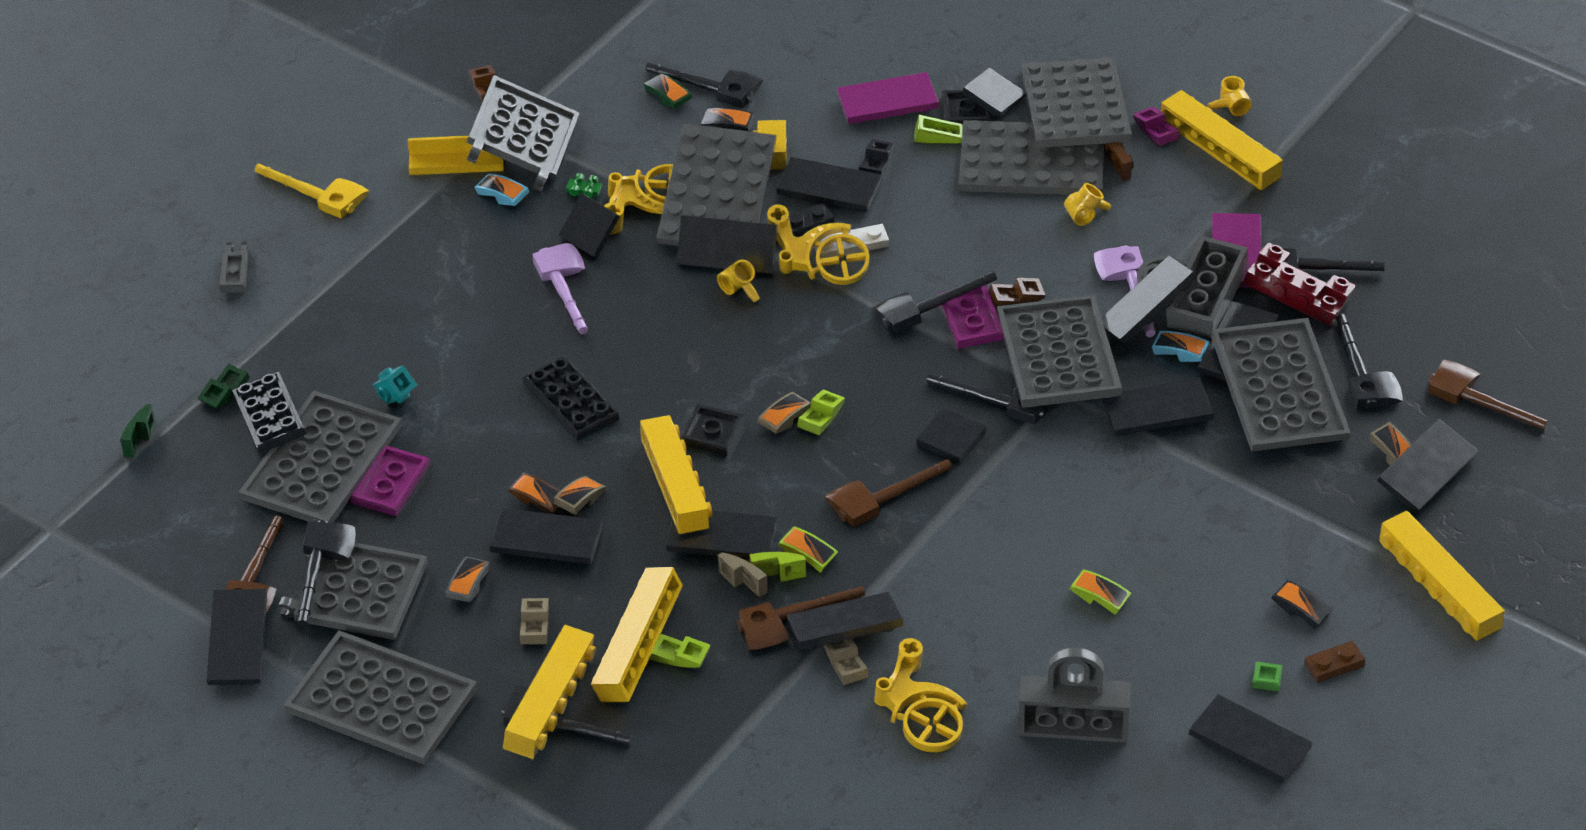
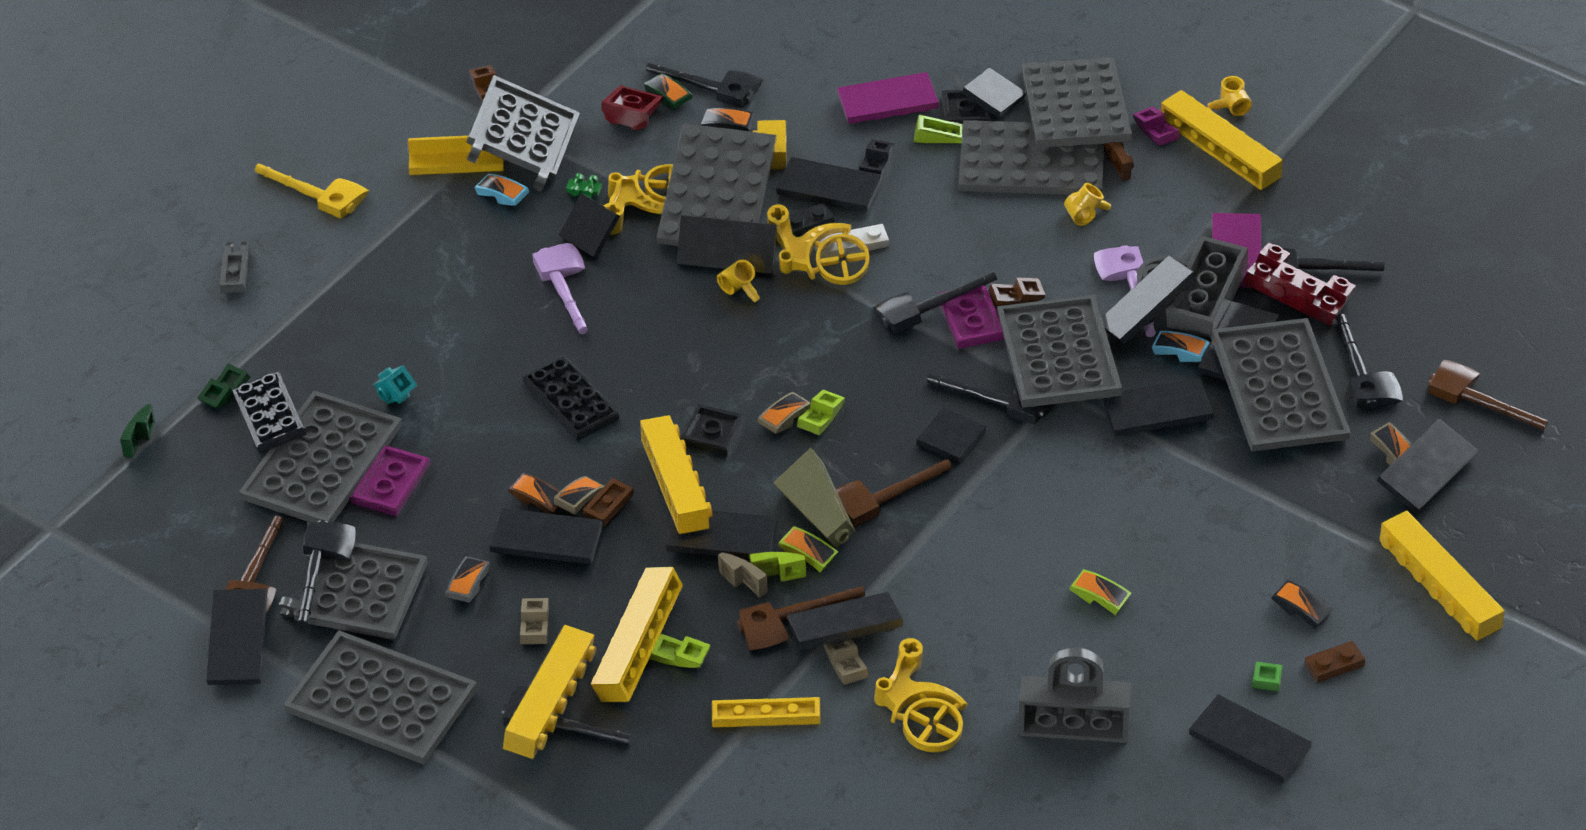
(608, 501): none -> reddish brown plate
(630, 107): none -> dark red slope
(766, 712): none -> yellow tile
(815, 496): none -> olive slope

